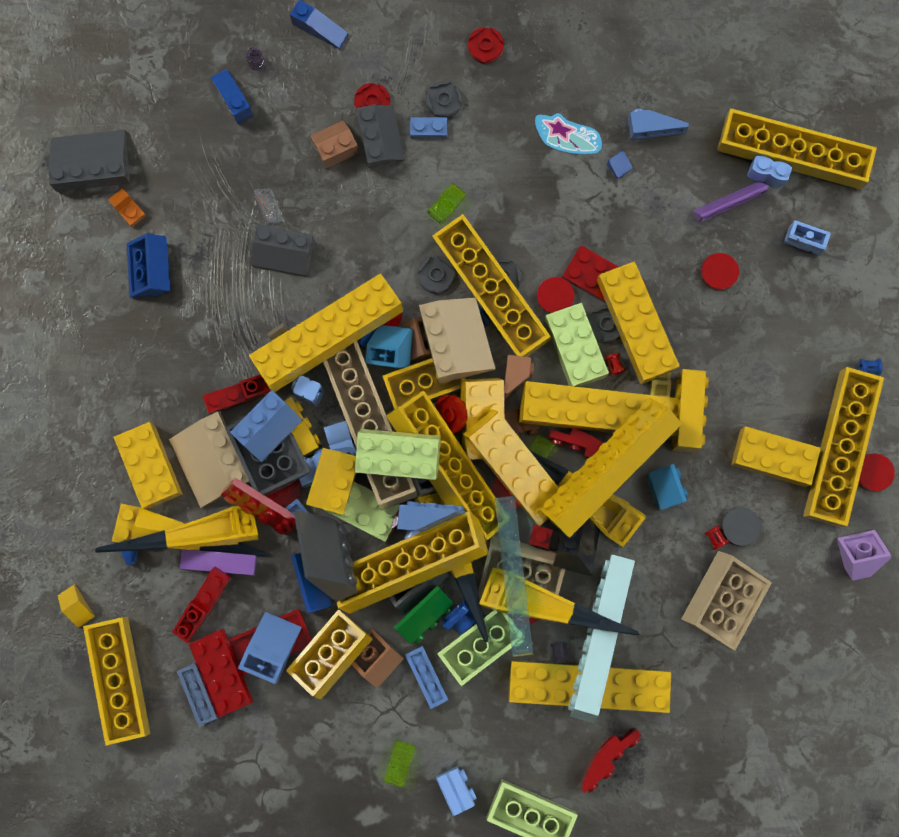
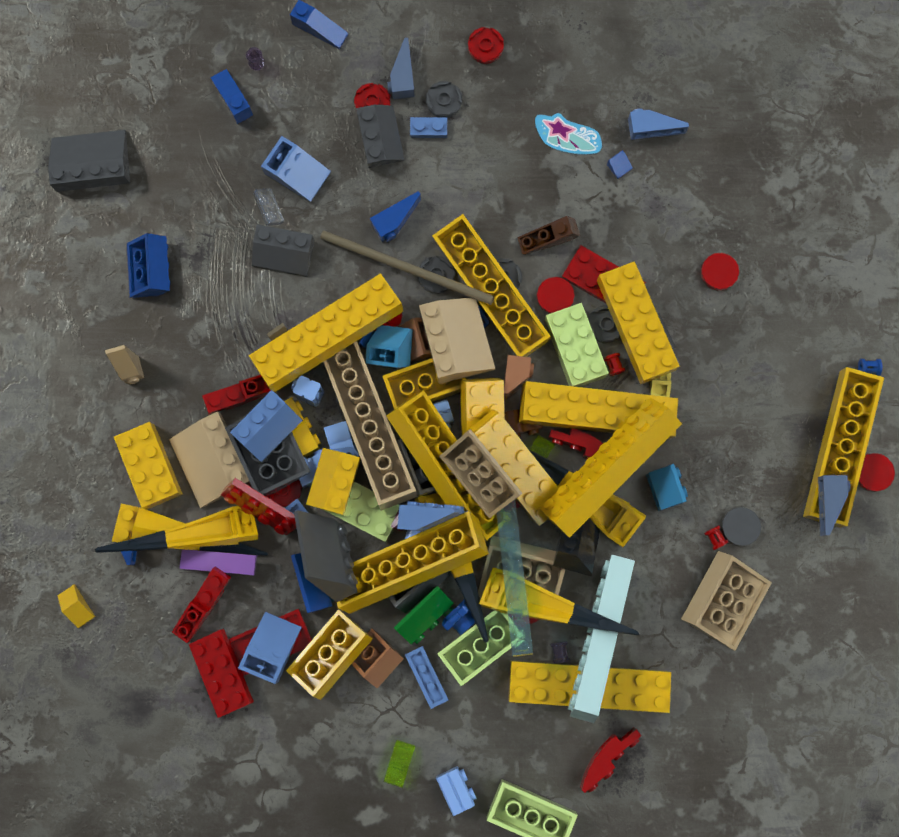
(116, 680): yellow brick -> none
(126, 364): none -> tan slope
(127, 207): orange slope -> none
(197, 694): sand blue plate -> none
(295, 169): none -> medium blue slope
(335, 144): nougat slope -> none
(392, 219): none -> blue slope
(398, 454): yellowish green brick -> none
(401, 75): none -> sand blue slope
(407, 267): none -> dark tan piece
(447, 203): clear neon green slope -> none
(453, 412): red tile -> none
(480, 474): none -> tan slope
(540, 536): red brick -> none
(549, 235): none -> reddish brown slope
(691, 397): yellow brick -> none
(730, 201): medium lavender slope -> none
(766, 170): light blue brick -> none
(775, 456): yellow brick -> none
(801, 148): yellow brick -> none
(807, 237): light blue brick -> none
(832, 495): none -> sand blue slope
(863, 554): lavender slope -> none

